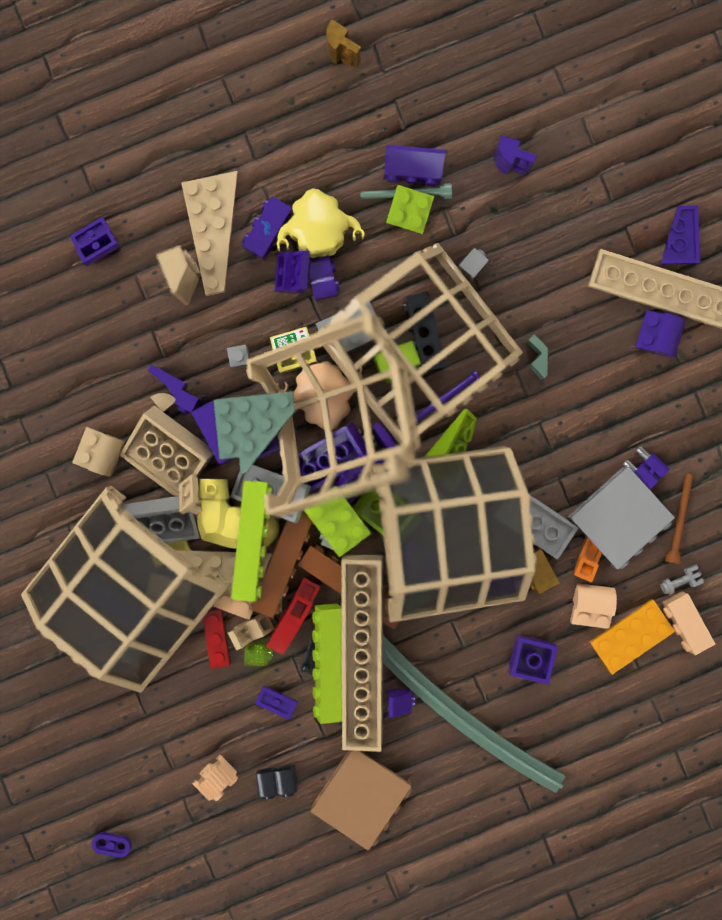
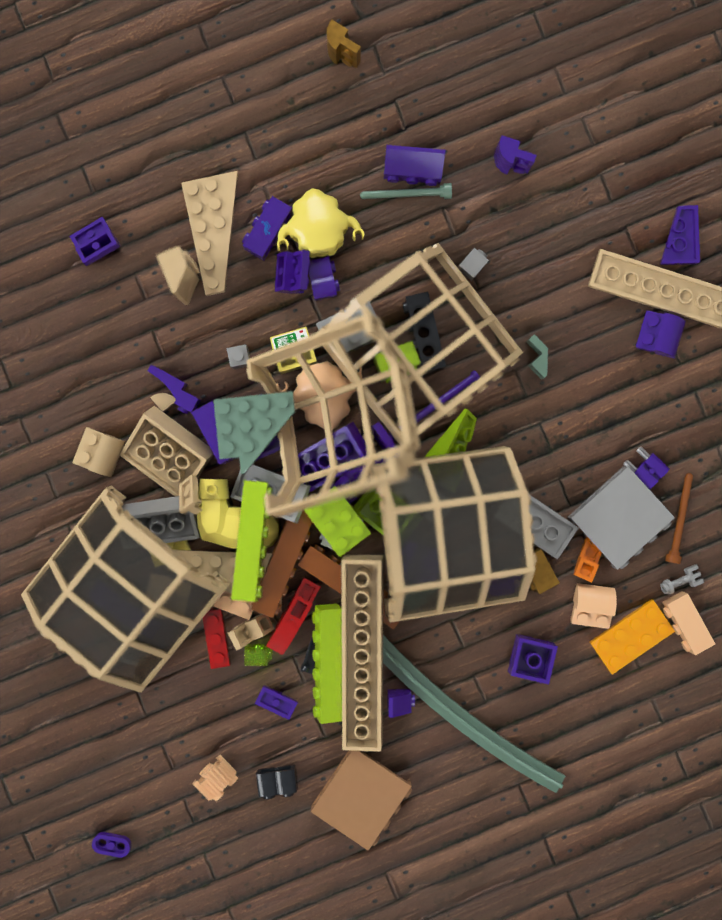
(410, 209): lime plate -> none

